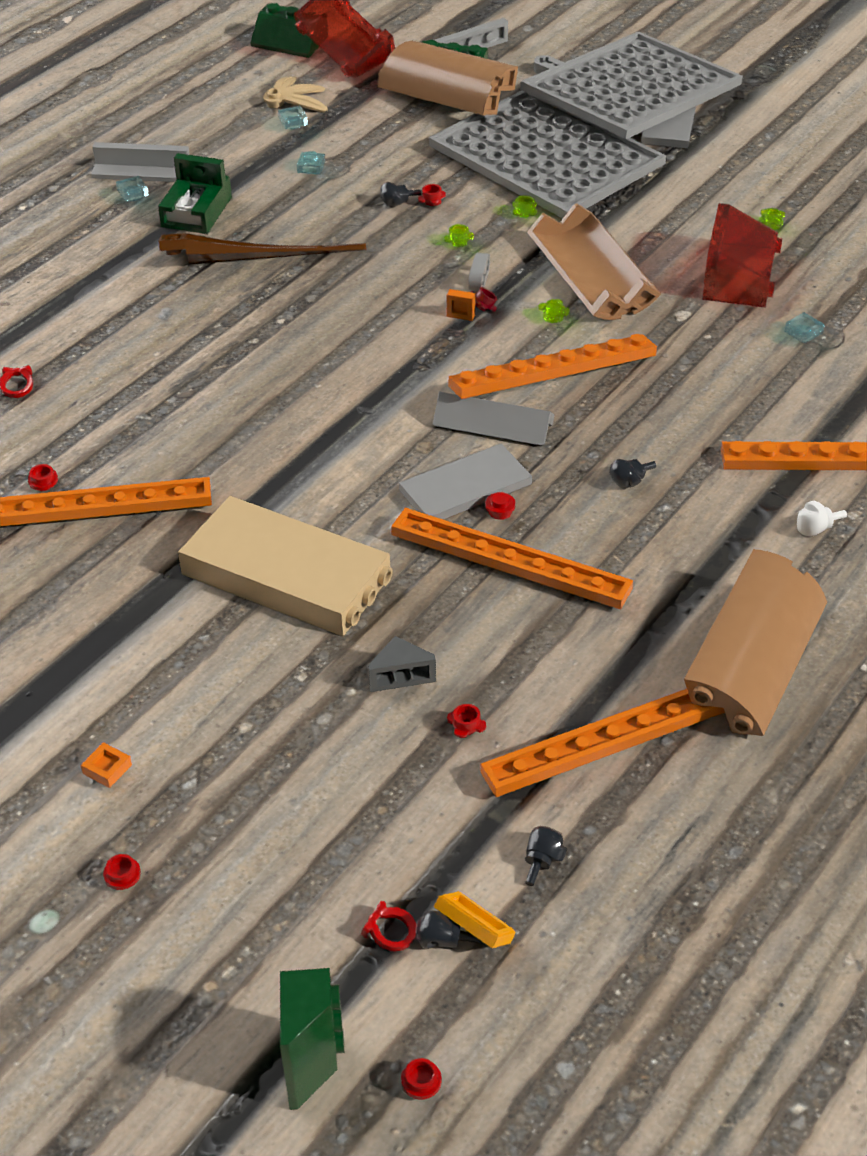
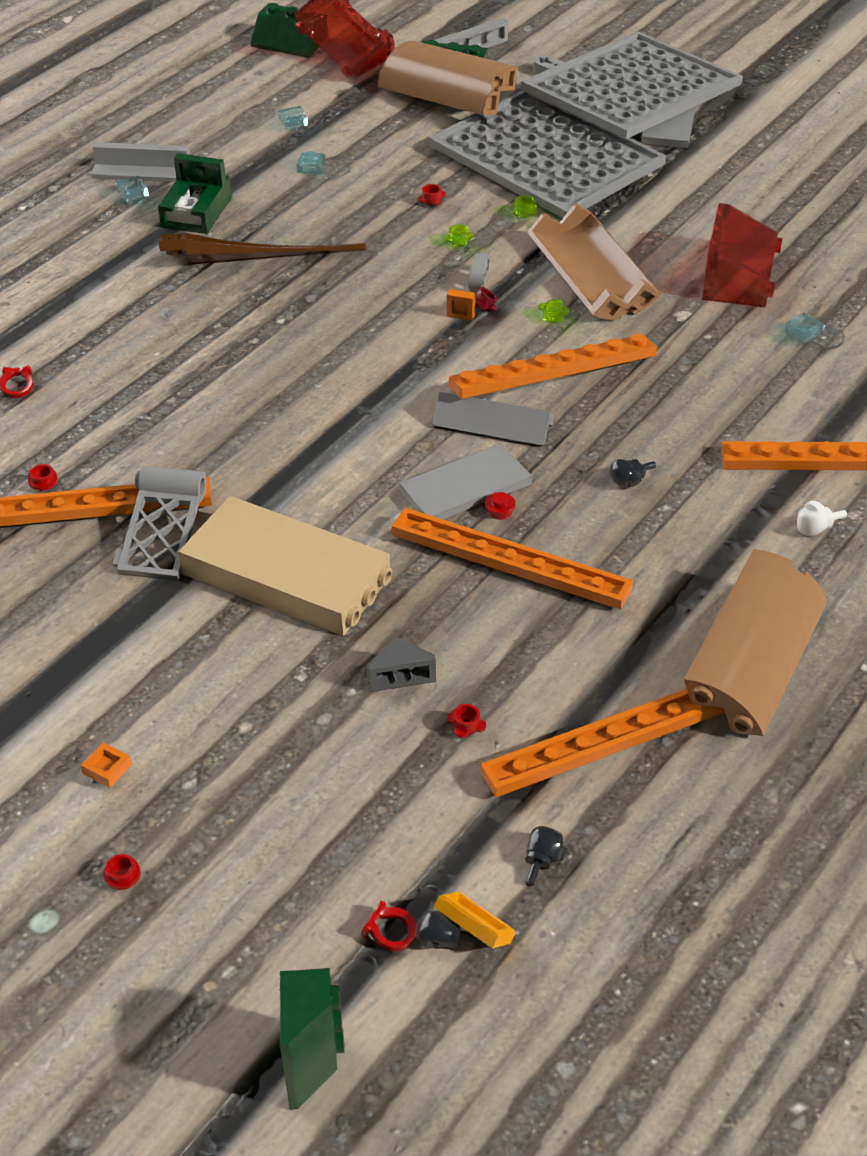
(161, 486): none -> light grey piece
(284, 92): tan plant -> none
(395, 195): black piece -> none
(421, 1079): red plate -> none
(772, 218): clear neon green plate -> none

